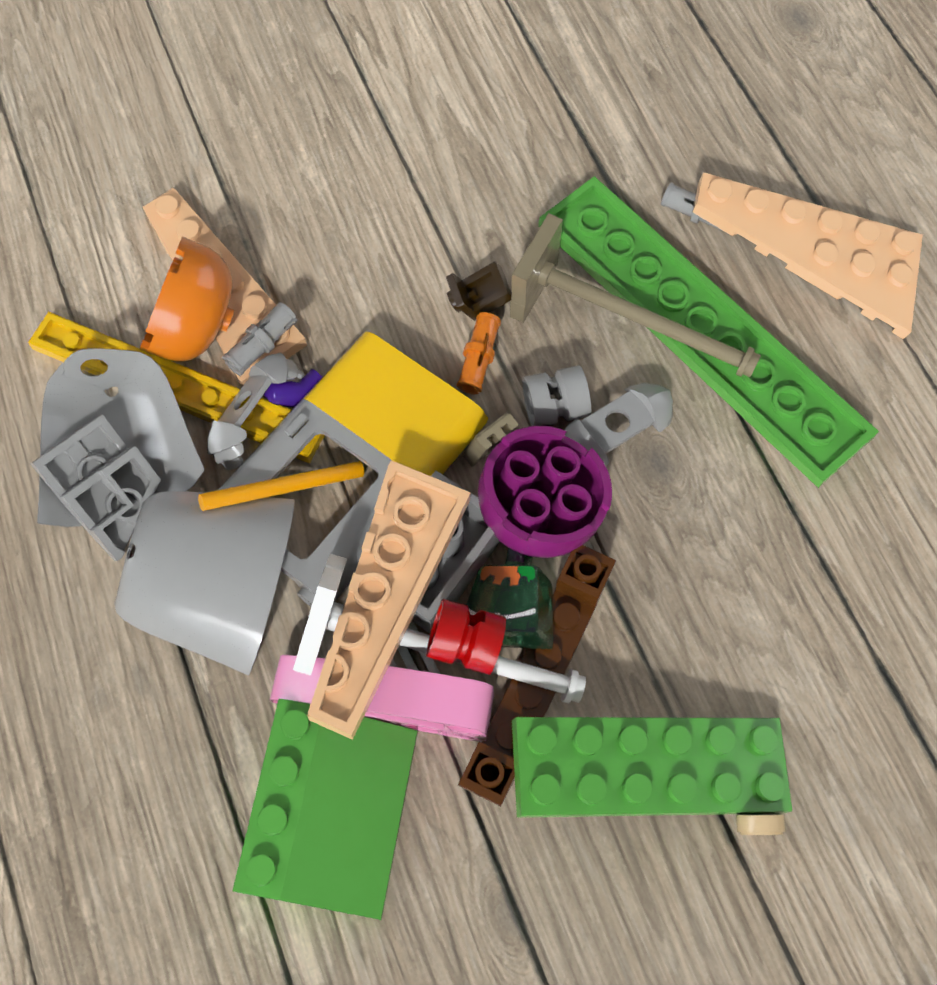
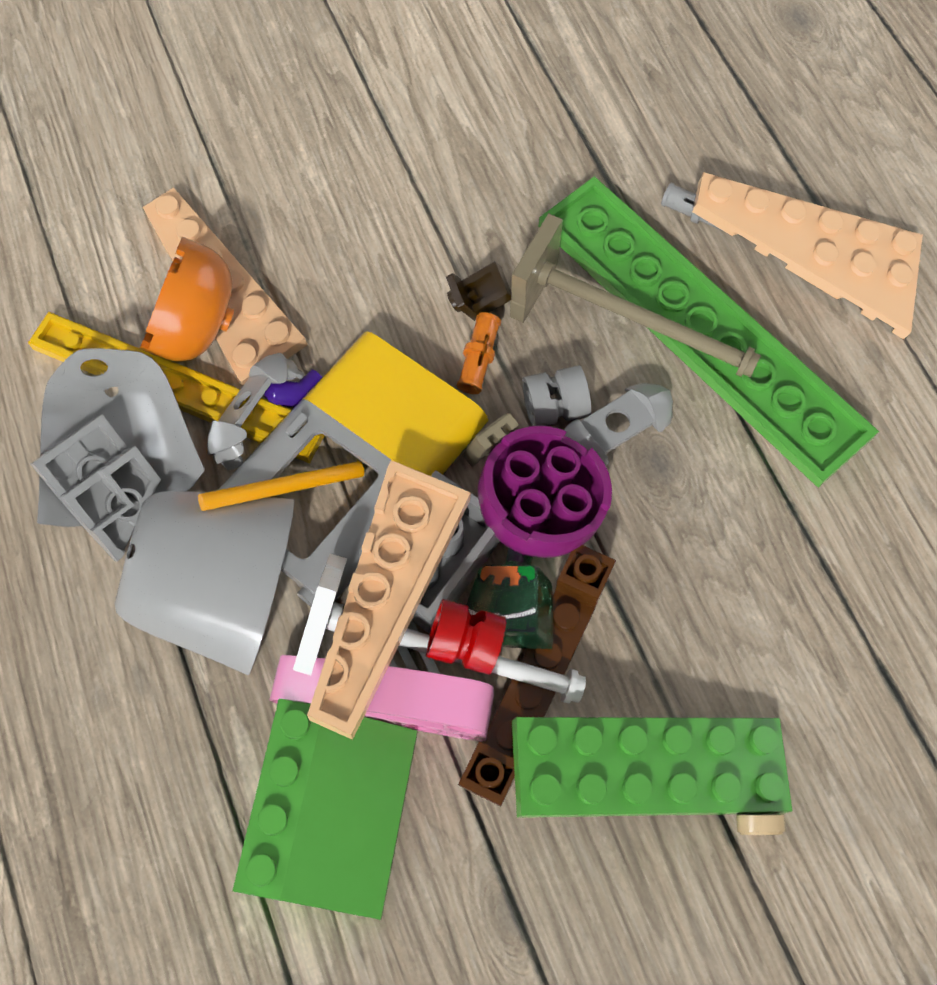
(259, 339): light grey pin -> none

